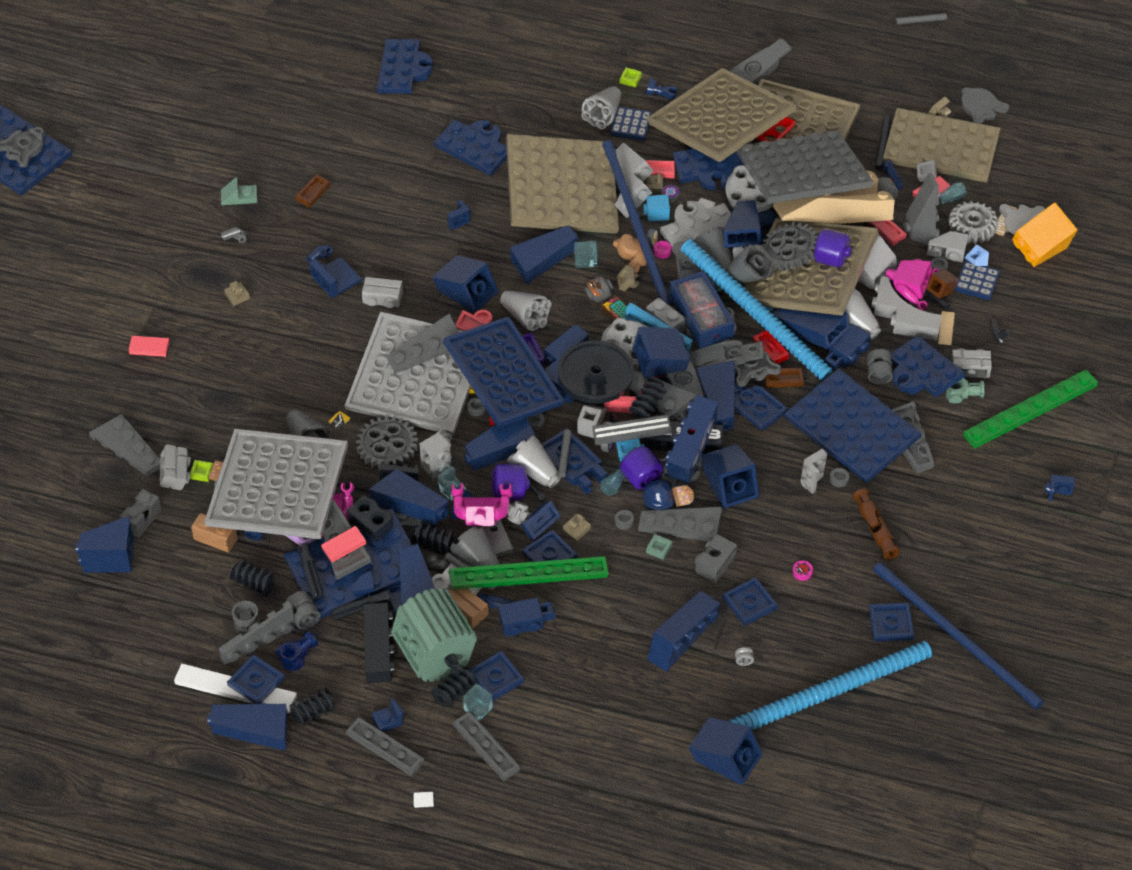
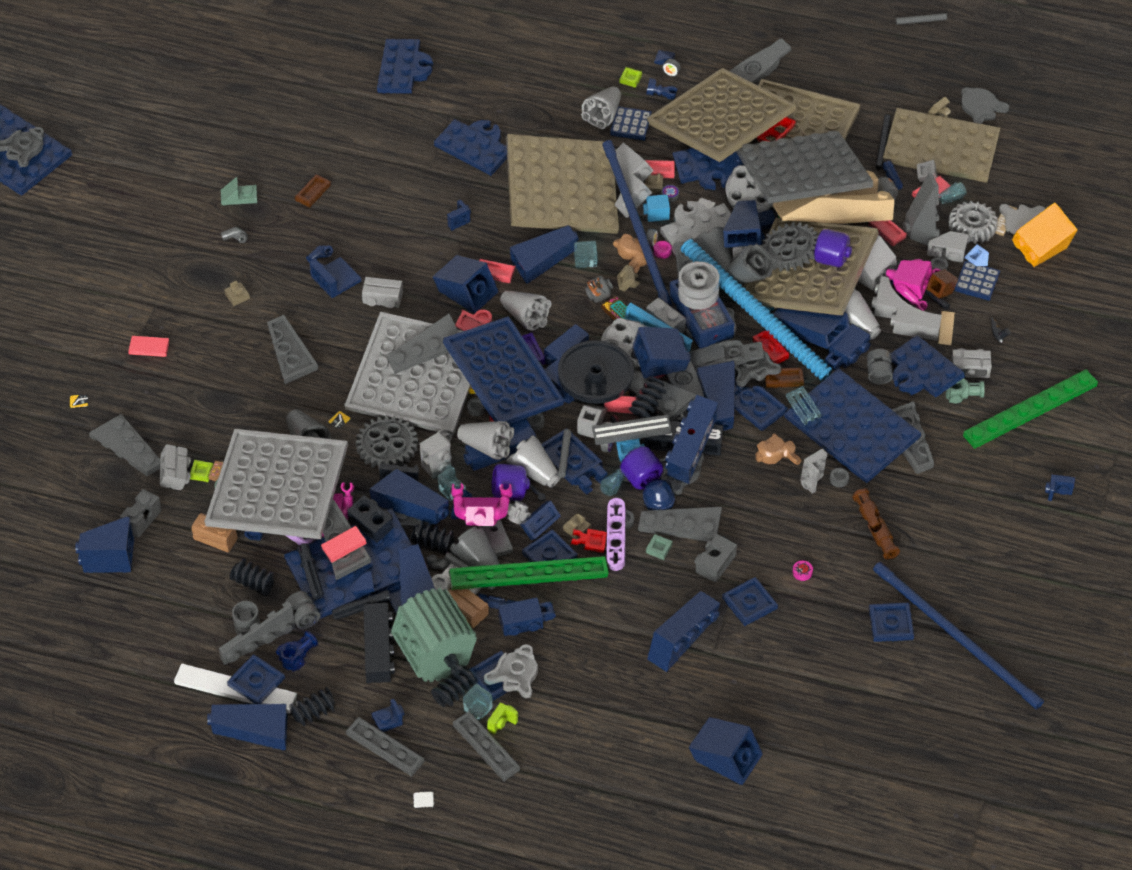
(79, 401): none -> sticker
(290, 351): none -> dark grey wing
(488, 437): none -> light grey cone
(500, 271): none -> coral tile
(500, 716): none -> lime bracket
(516, 671): none -> light grey tile
(593, 540): none -> red plate
(613, 534): none -> lavender beam
(662, 56): none -> dark blue slope
(671, 67): none -> tile
(683, 495): medium nougat tile -> none
(698, 285): none -> light grey wheel
(731, 475): dark blue slope -> none
(744, 656): light grey bush -> none
(775, 449): none -> medium nougat animal
(805, 419): none -> clear light blue tile
(835, 686): dark azure piece -> none

